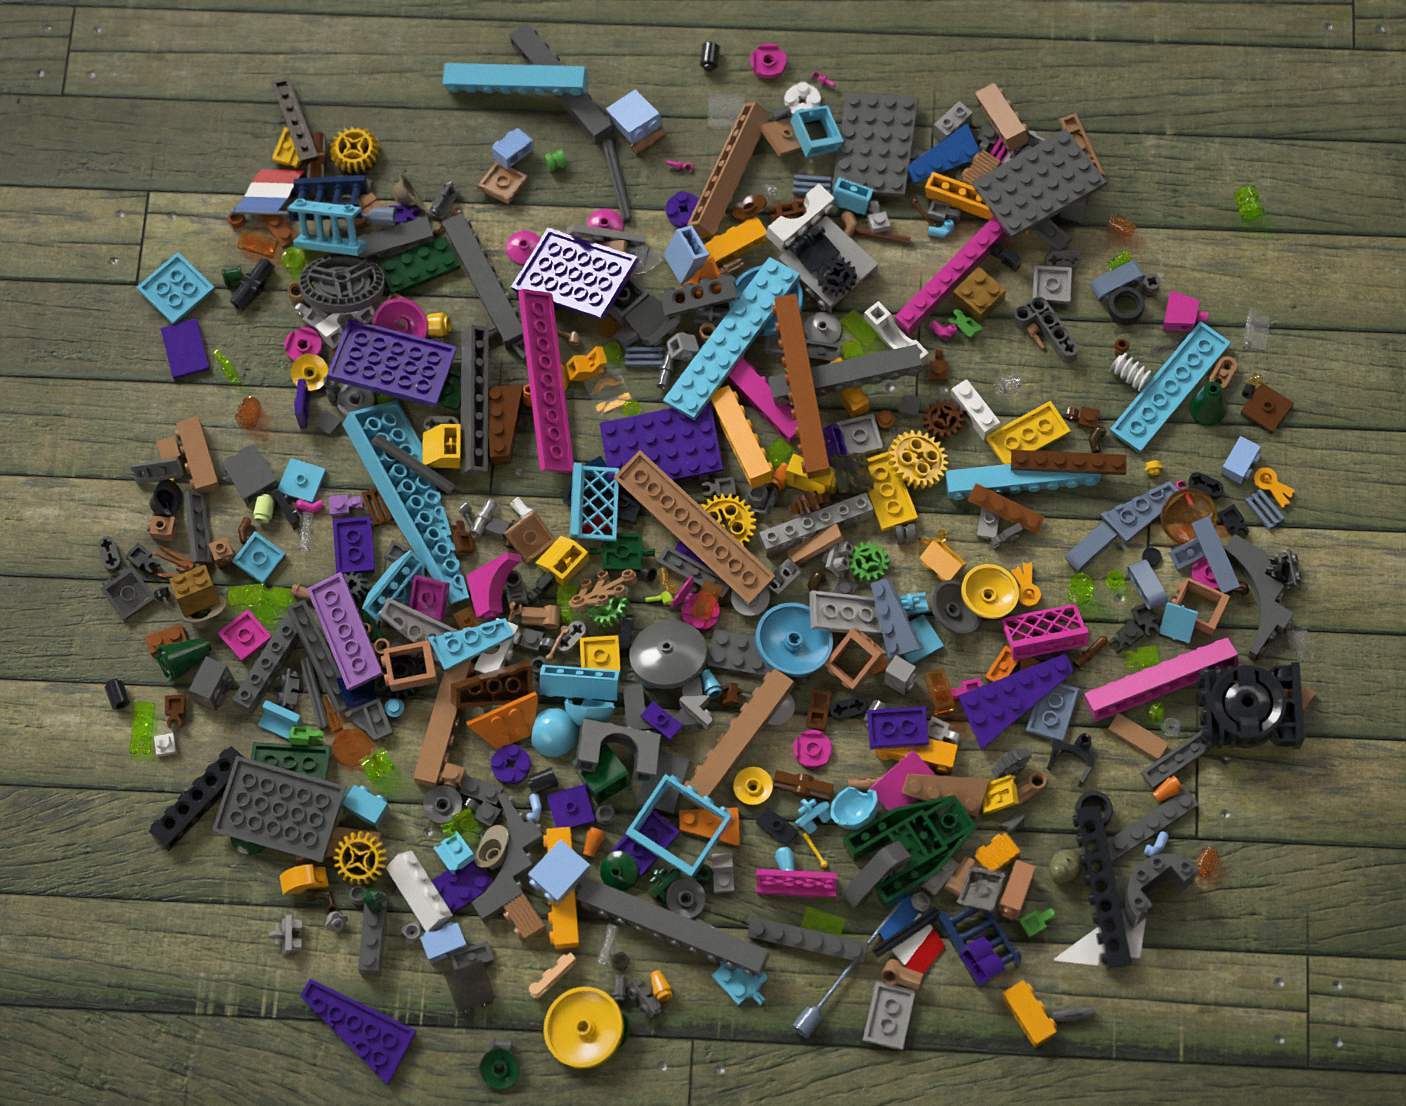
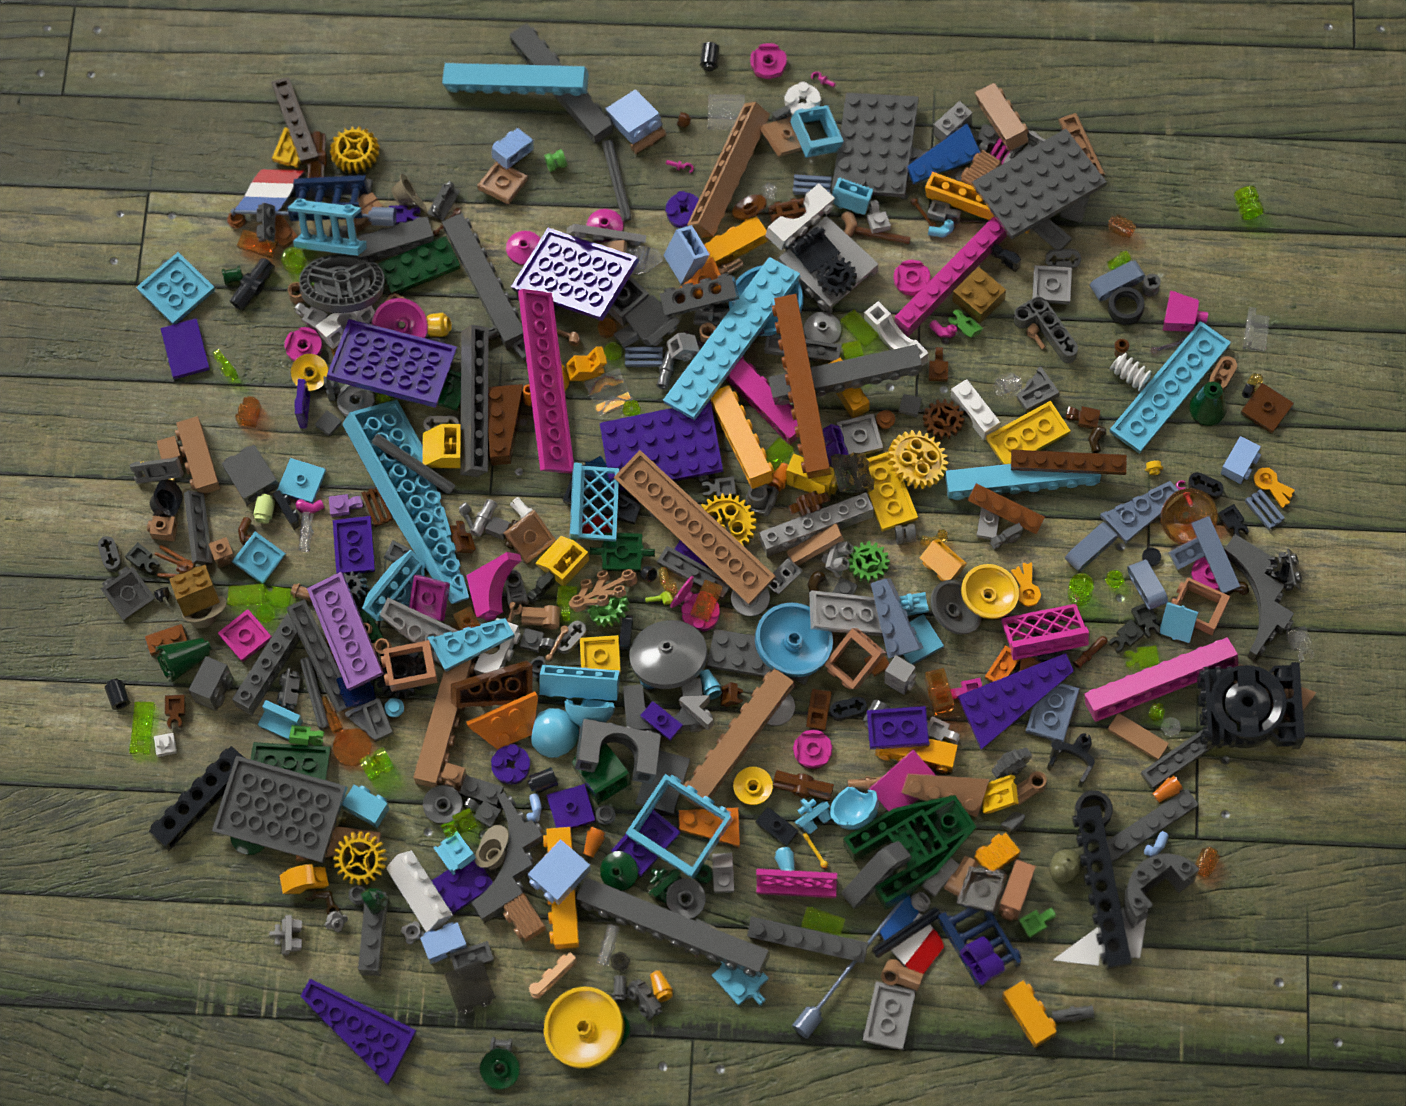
(266, 215): none -> dark grey hinge
(684, 120): none -> reddish brown hinge
(911, 277): none -> dark pink tile
(1037, 391): none -> dark grey wing

